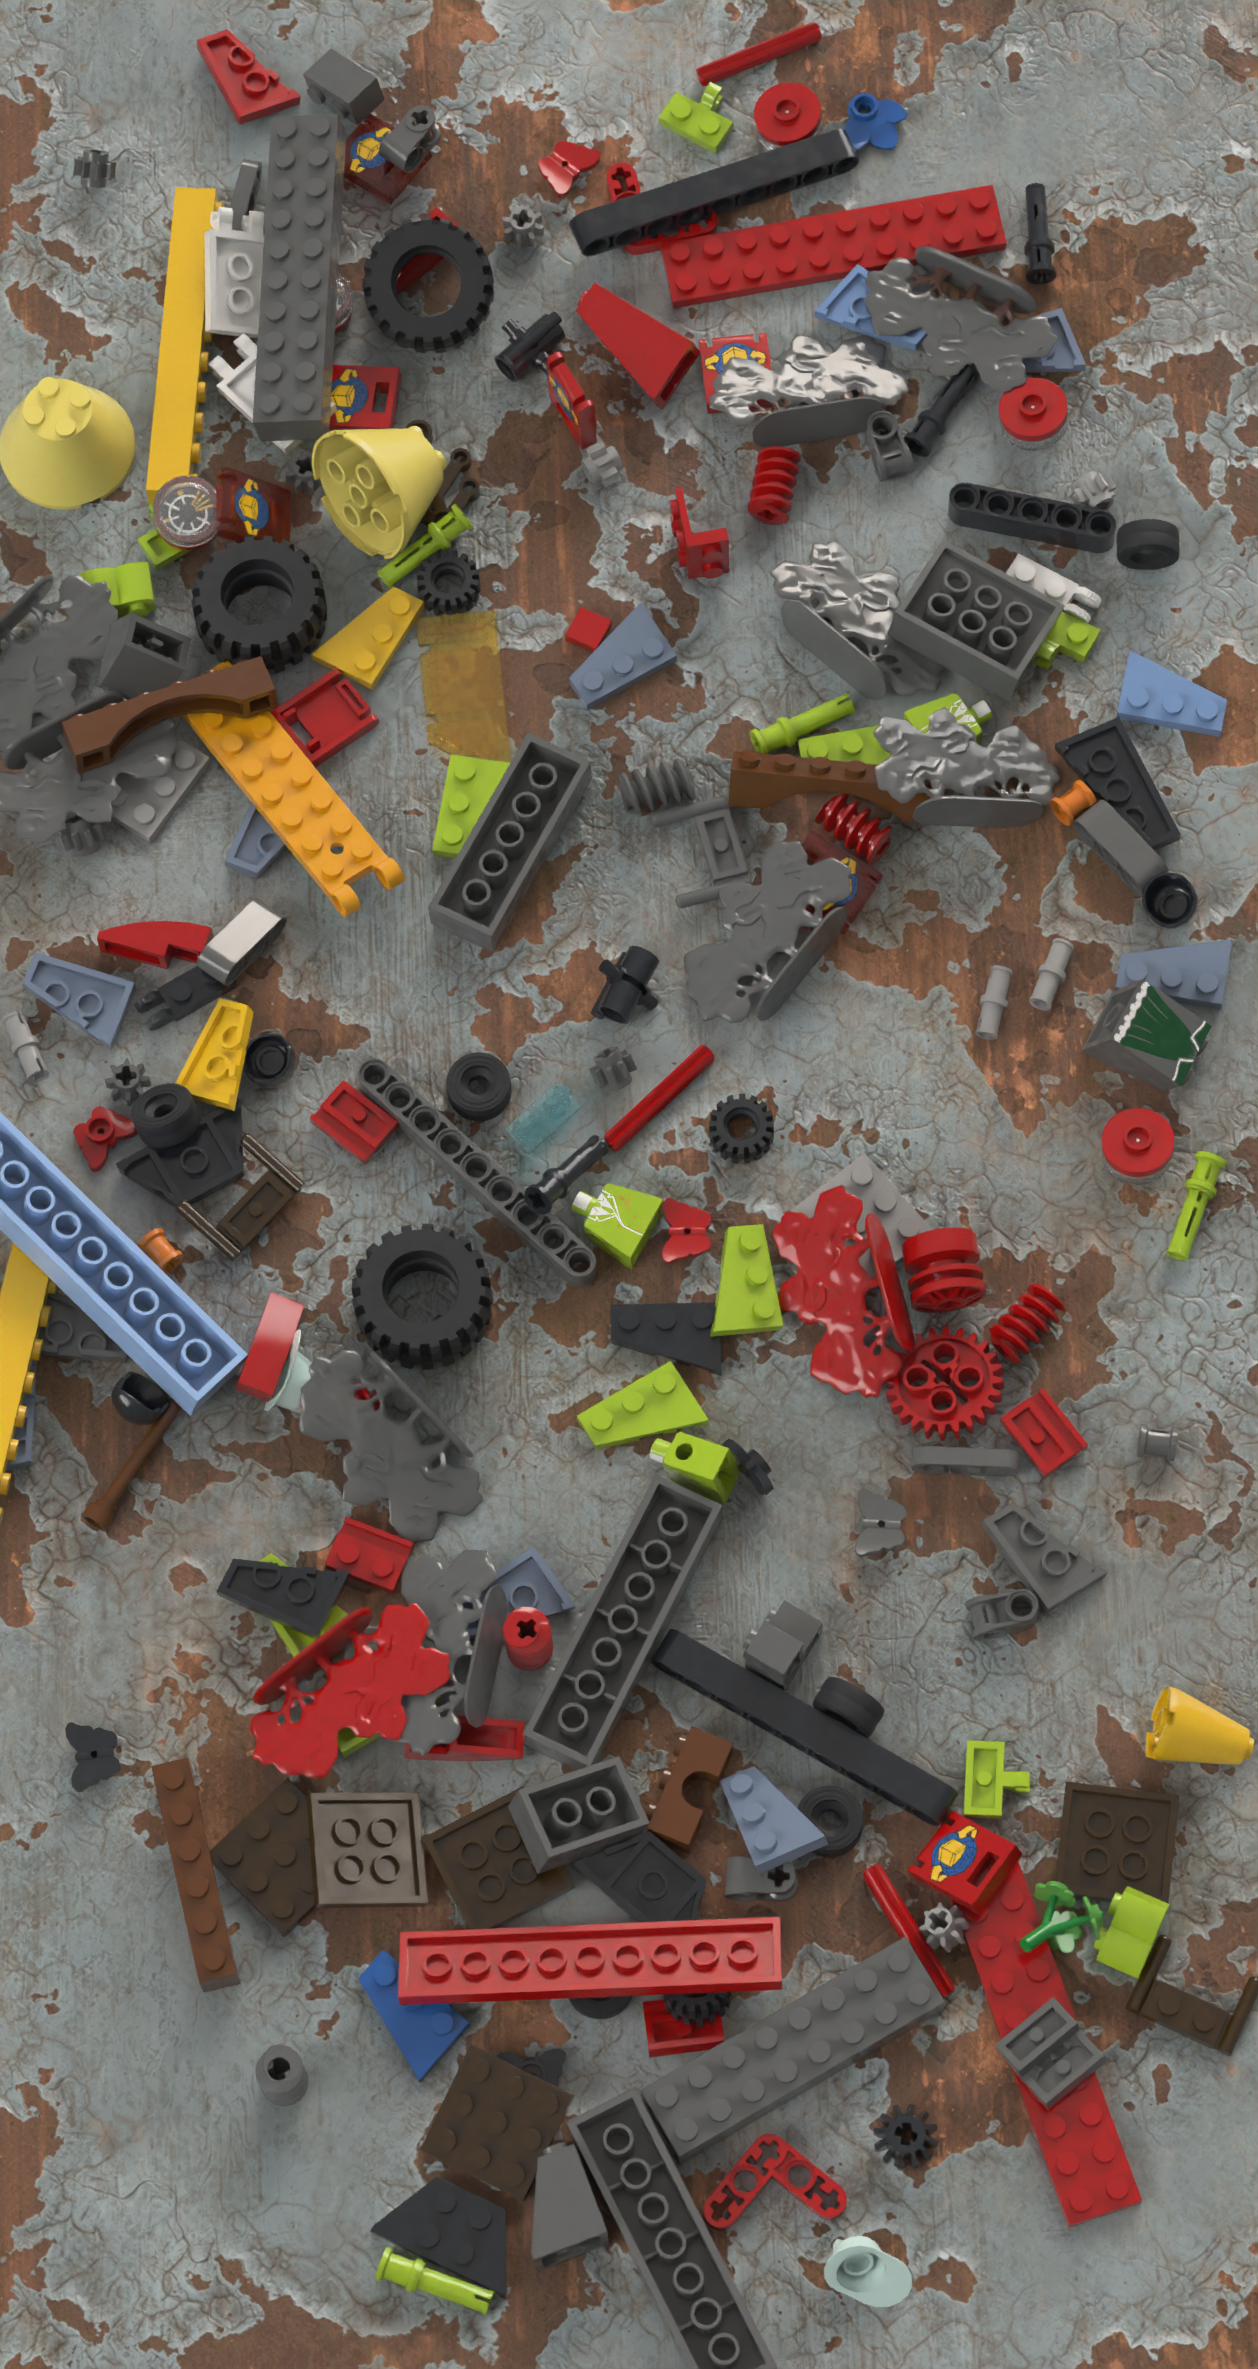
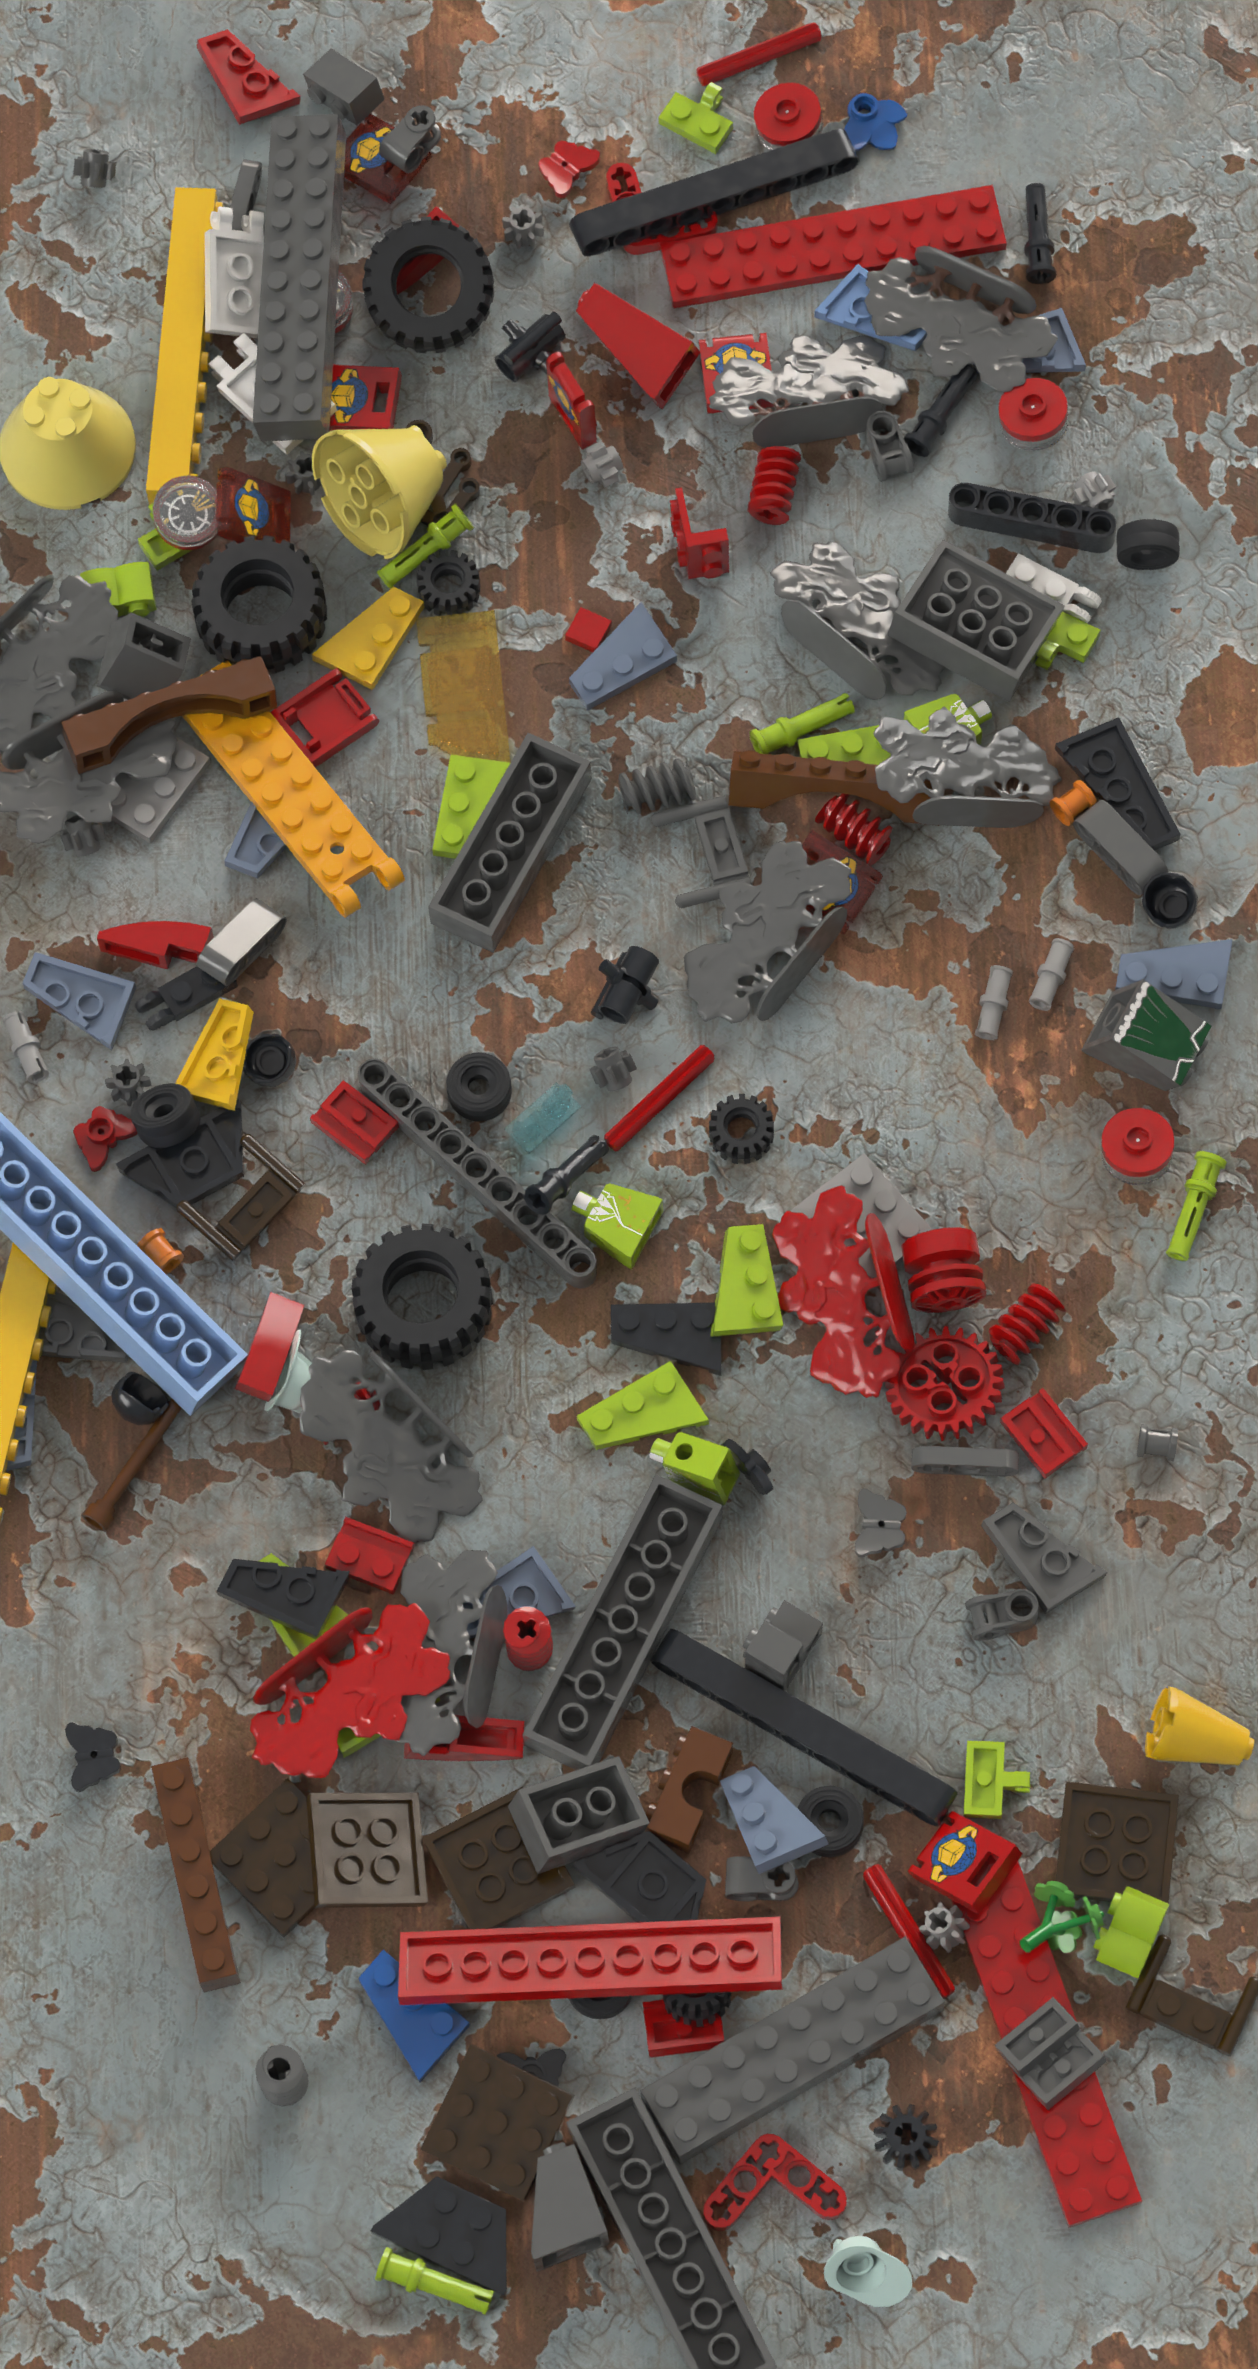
(681, 1219): red animal -> none
(849, 1705): black tyre -> none
(1168, 700): medium blue wing -> none

